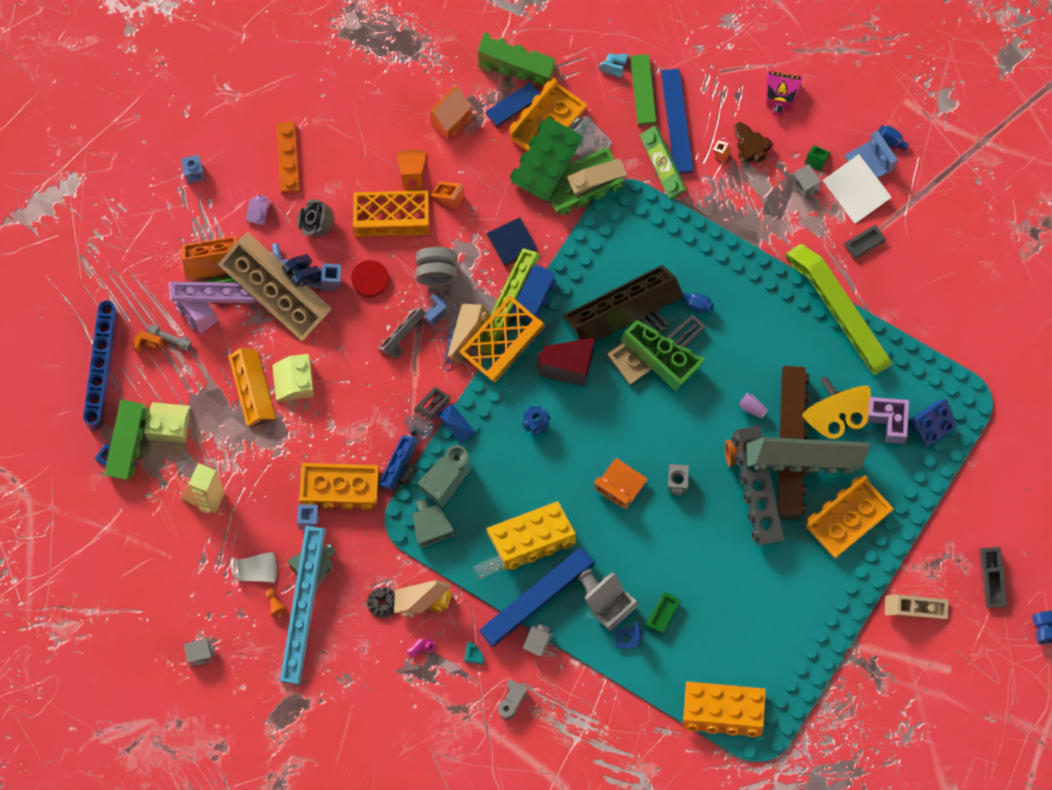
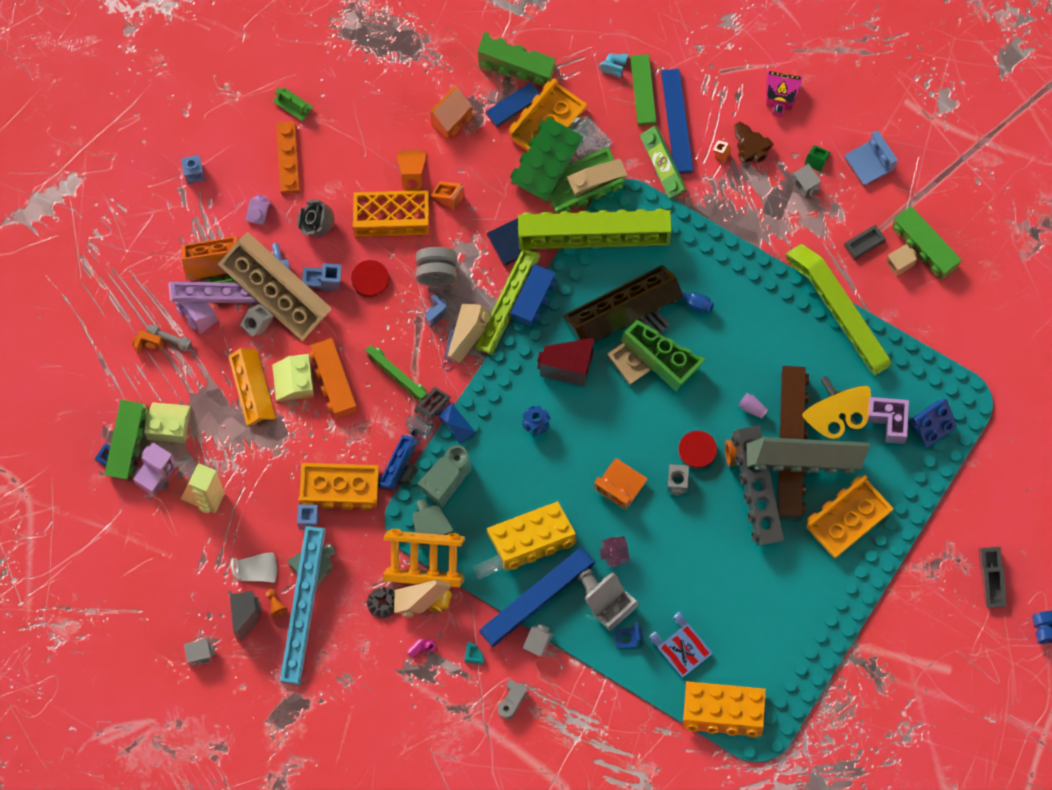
(102, 373): blue beam -> none
(156, 469): none -> lavender brick
(245, 613): none -> dark grey slope
(256, 320): none -> light grey brick
(292, 103): none -> bright green hinge
(301, 269): dark blue brick -> none
(333, 378): none -> orange brick
(377, 356): none -> bright green plate
(391, 344): dark grey hinge -> none
(414, 574): none -> light orange fence
(514, 350): light orange fence -> none
(594, 229): none -> lime brick
(614, 551): none -> clear pink brick
(663, 613): green tile -> none
(684, 648): none -> flag
(697, 323): dark grey tile -> none
(697, 449): none -> red tile
(856, 188): white sticker -> none
(892, 137): blue plant -> none
(901, 260): none -> tan brick
(916, 607): tan slope -> none
(926, 243): none -> bright green brick

